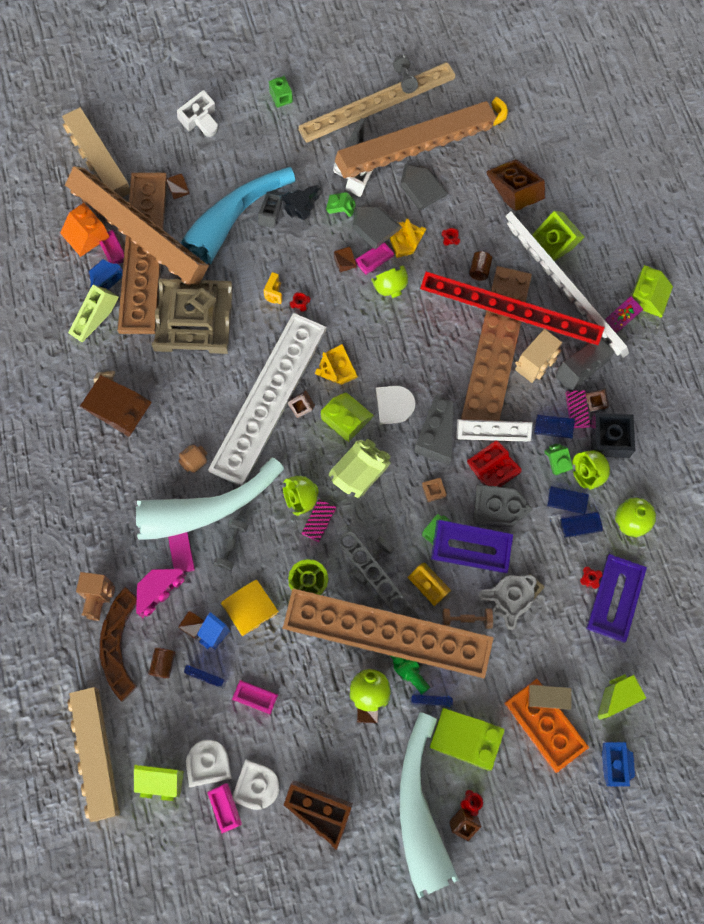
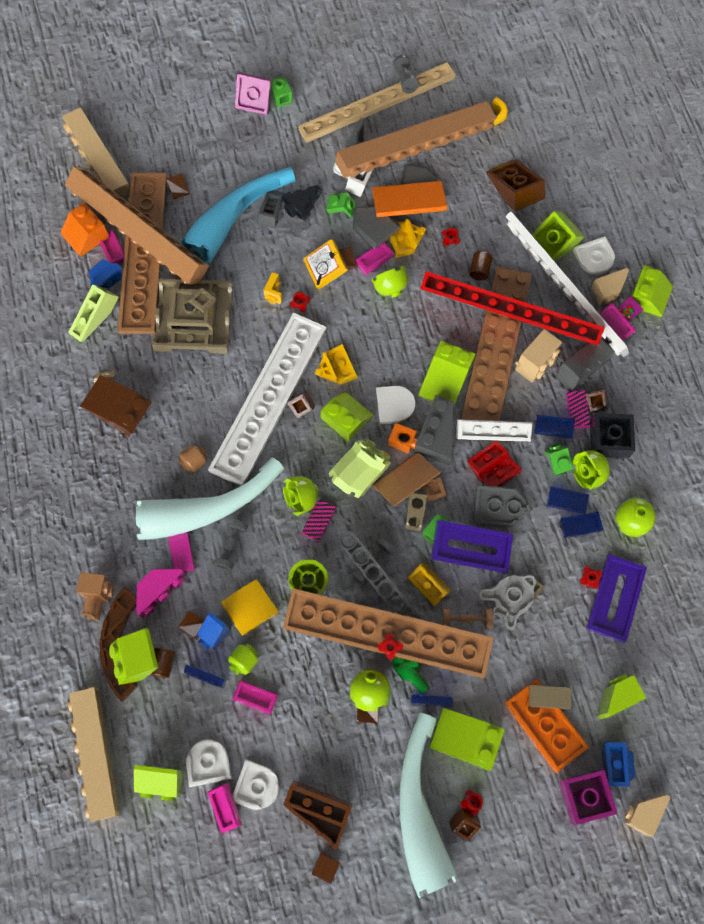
(133, 657): none -> lime slope
(198, 113): white brick -> none
(243, 659): none -> lime head
(253, 93): none -> tile
(325, 264): none -> tile
(325, 868): none -> reddish brown tile
(396, 646): none -> red plate
(399, 431): none -> orange brick
(406, 479): none -> medium nougat piece
(409, 199): none -> orange tile
(415, 511): none -> dark tan leg
(447, 372): none -> lime slope
(587, 797): none -> magenta brick
(595, 256): none -> white tile
(608, 287): none -> tan slope
(617, 321): none -> dark pink tile
(646, 814): none -> tan slope

